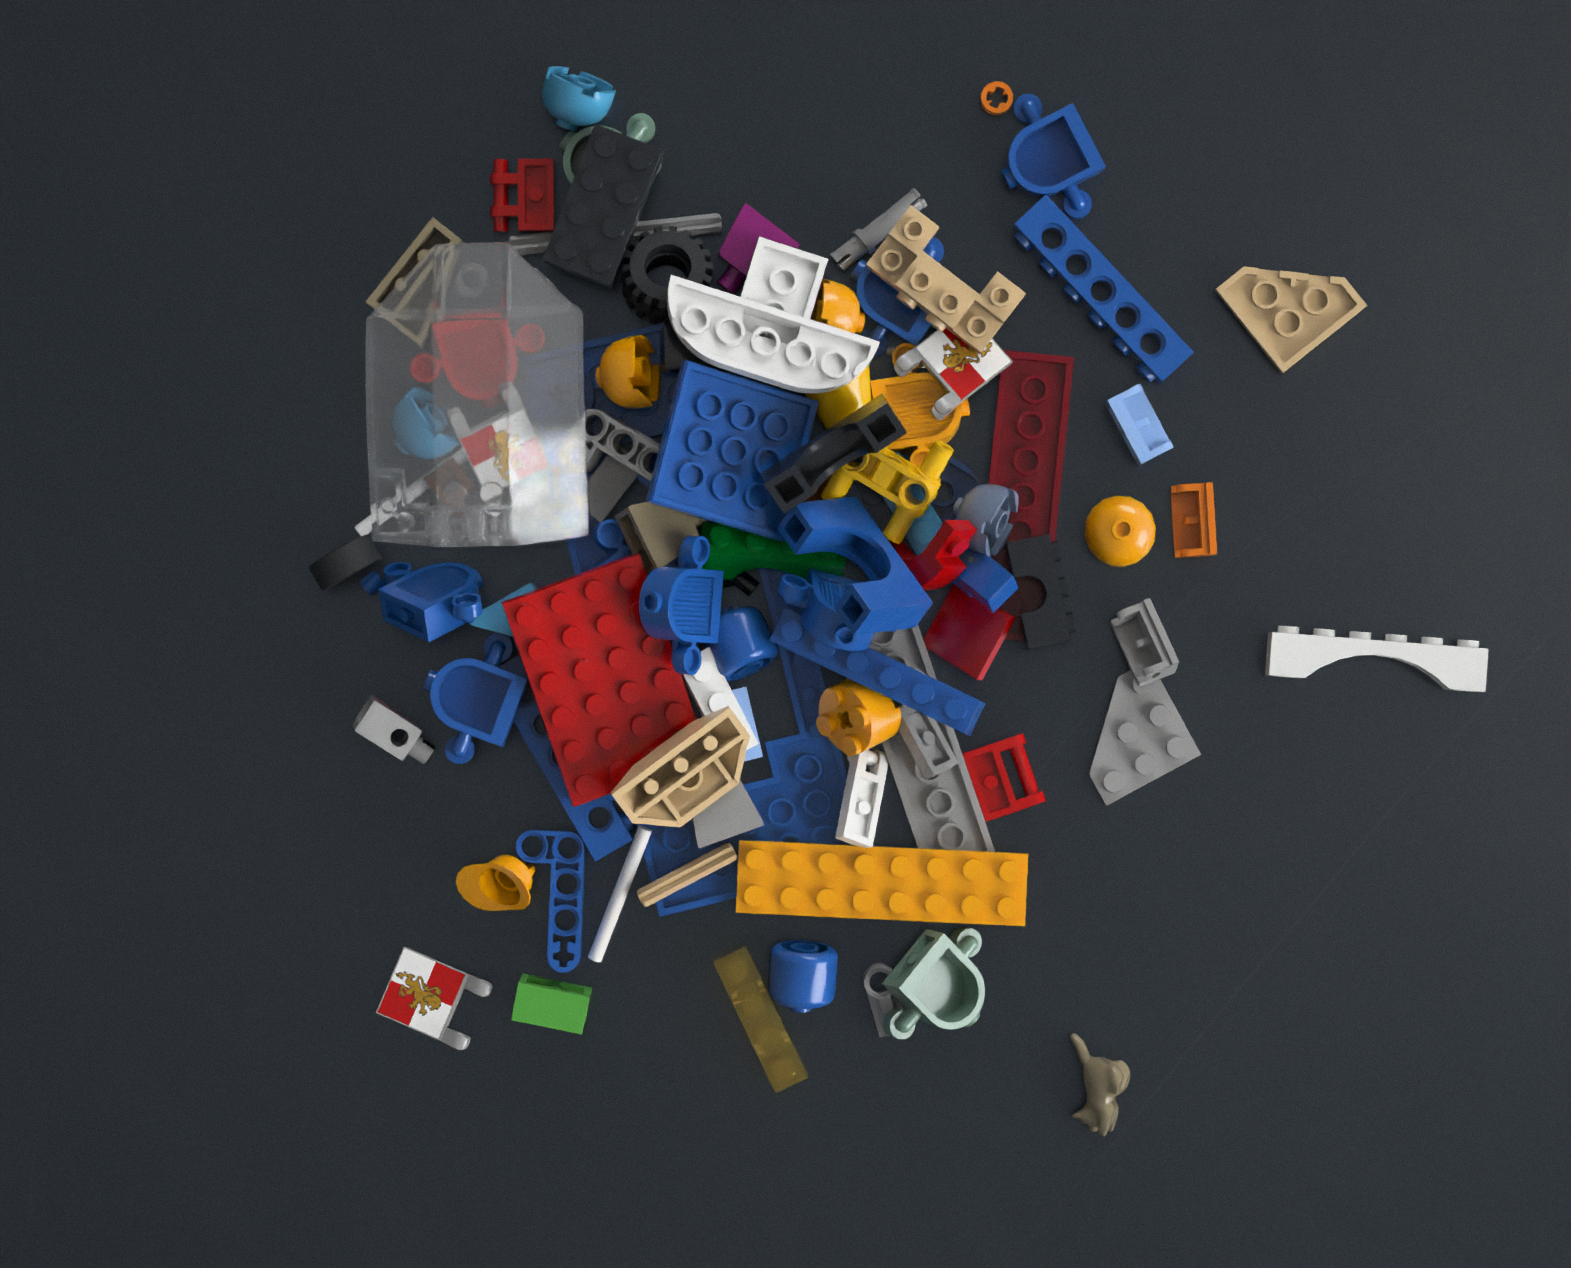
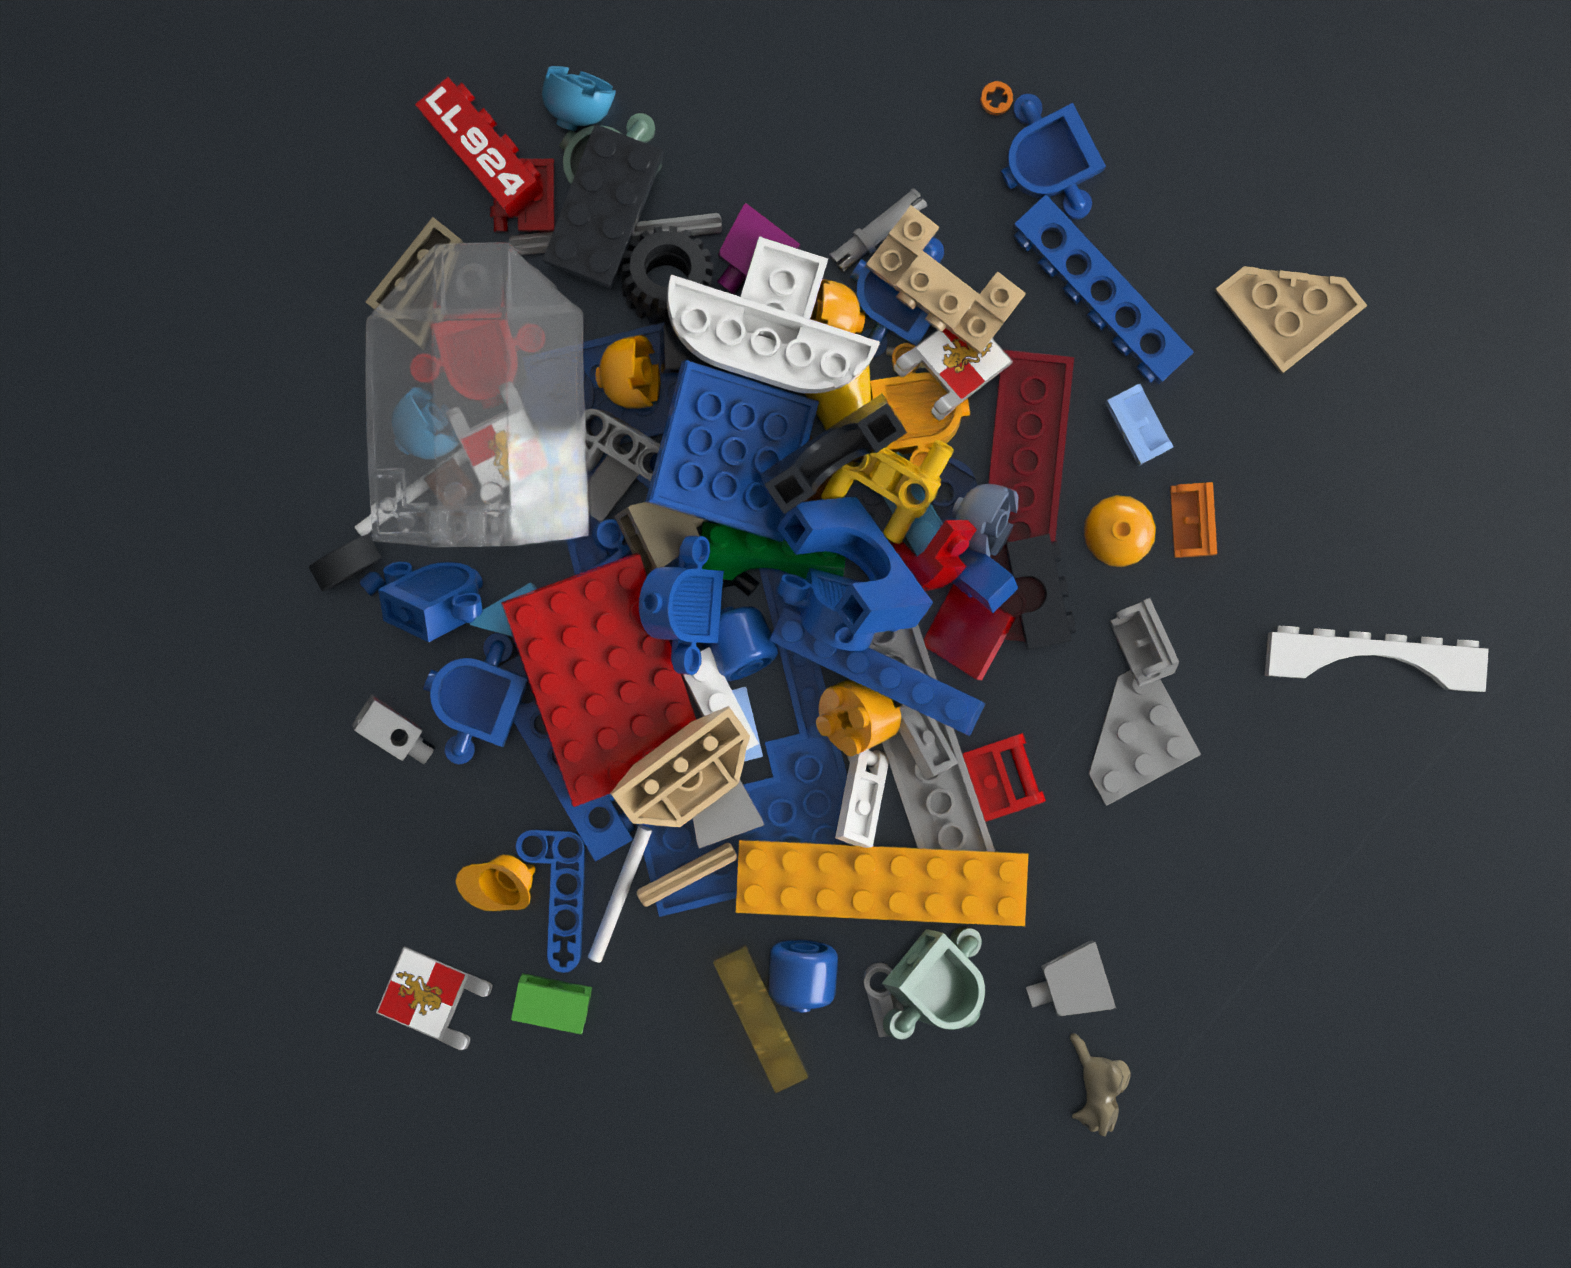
(480, 147): none -> red brick
(1074, 983): none -> light grey torso

